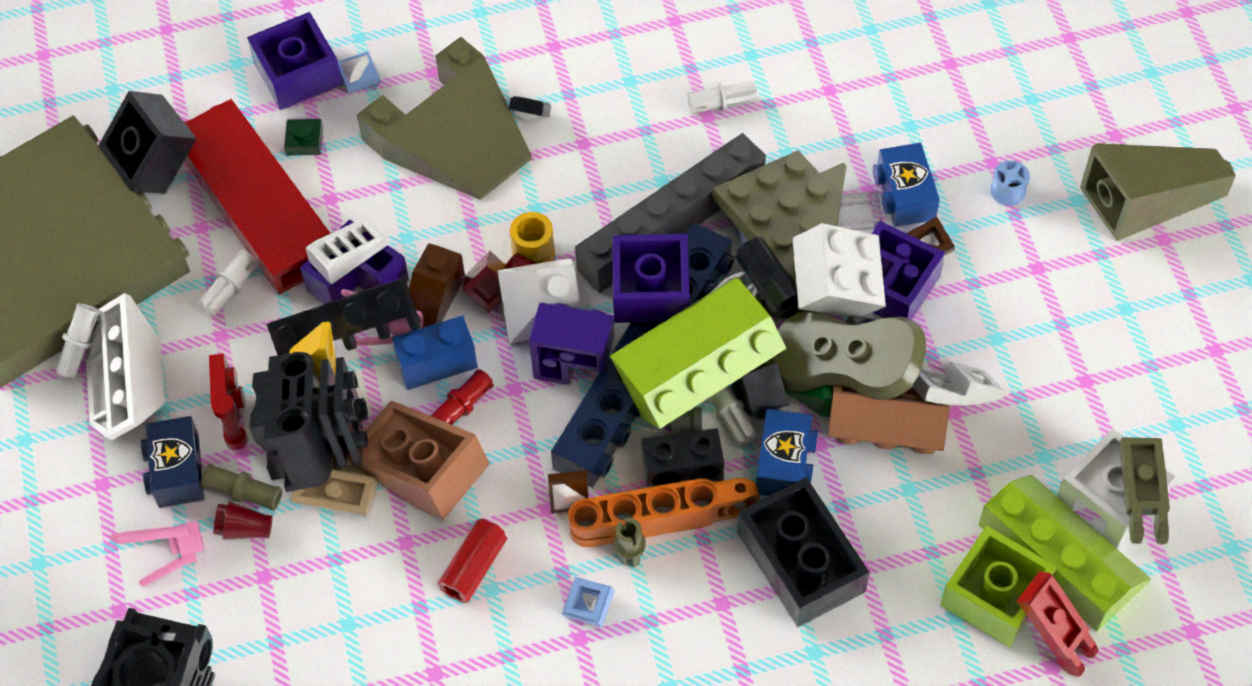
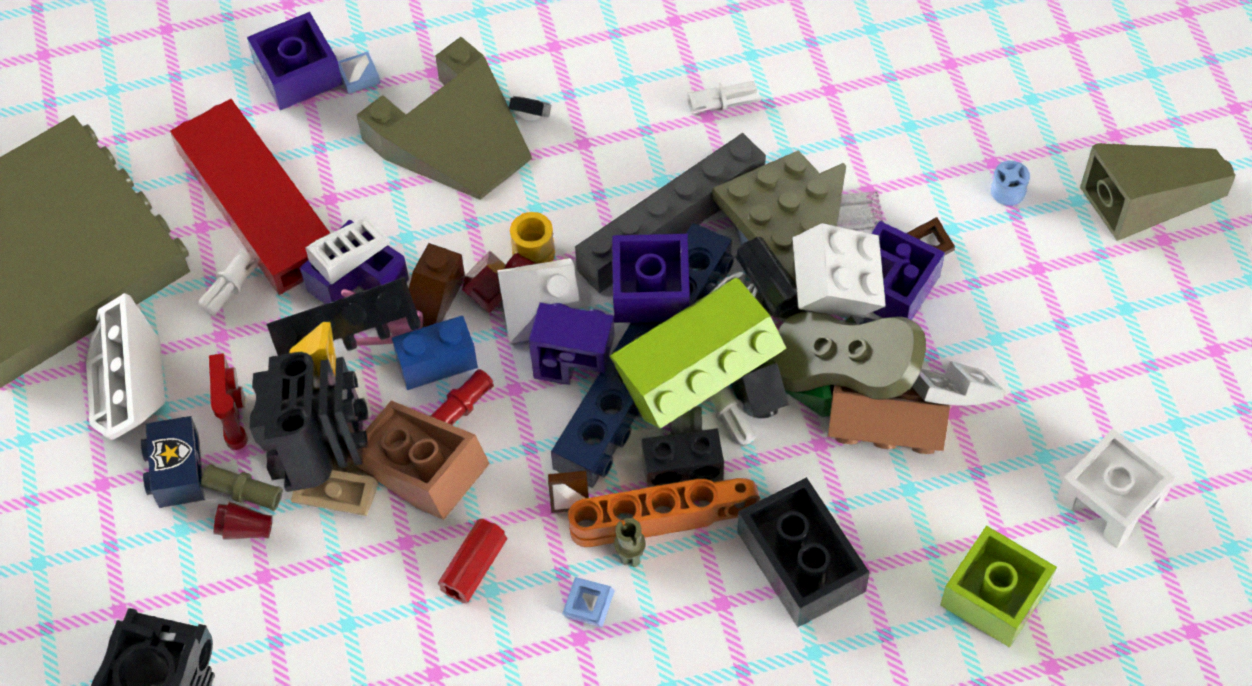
(77, 340): white axle -> none
(147, 142): black brick -> none
(182, 539): bright pink plant -> none
(303, 137): dark green plate -> none
(784, 450): blue brick -> none
(906, 184): blue brick -> none
(1058, 622): red hinge -> none
(1089, 567): lime slope -> none
(1145, 486): olive hinge -> none

